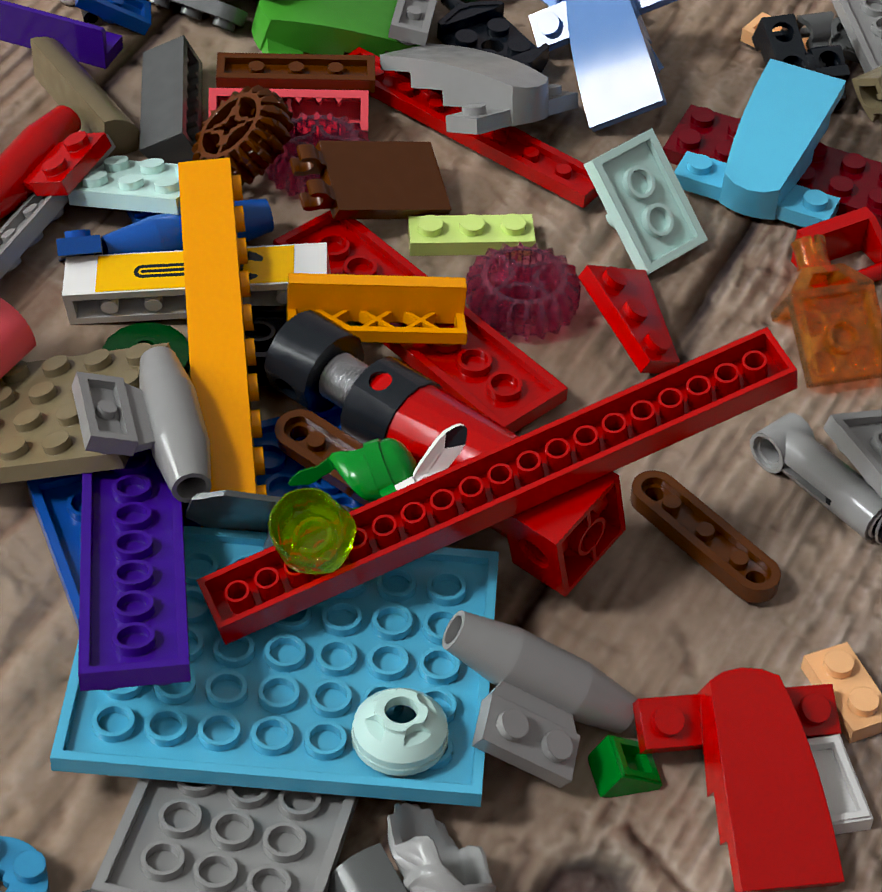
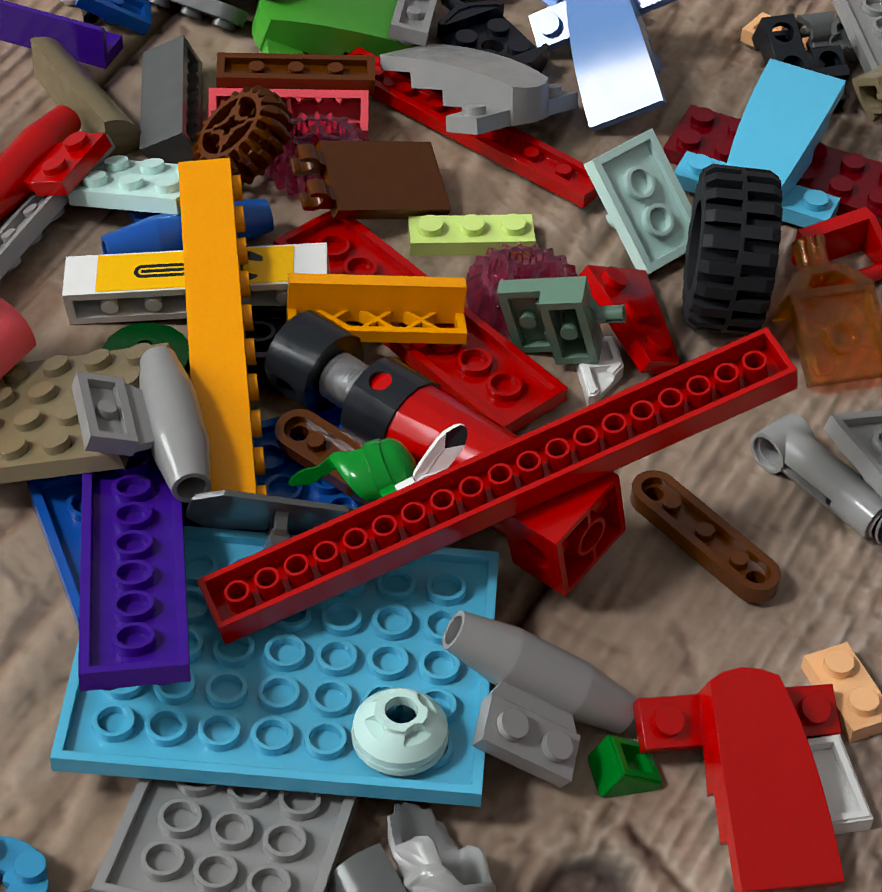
(78, 244): blue plate -> none
(311, 531): clear neon green hair -> none
(556, 317): none -> sand green plate
(600, 377): none -> white tile
(732, 249): none -> black tyre

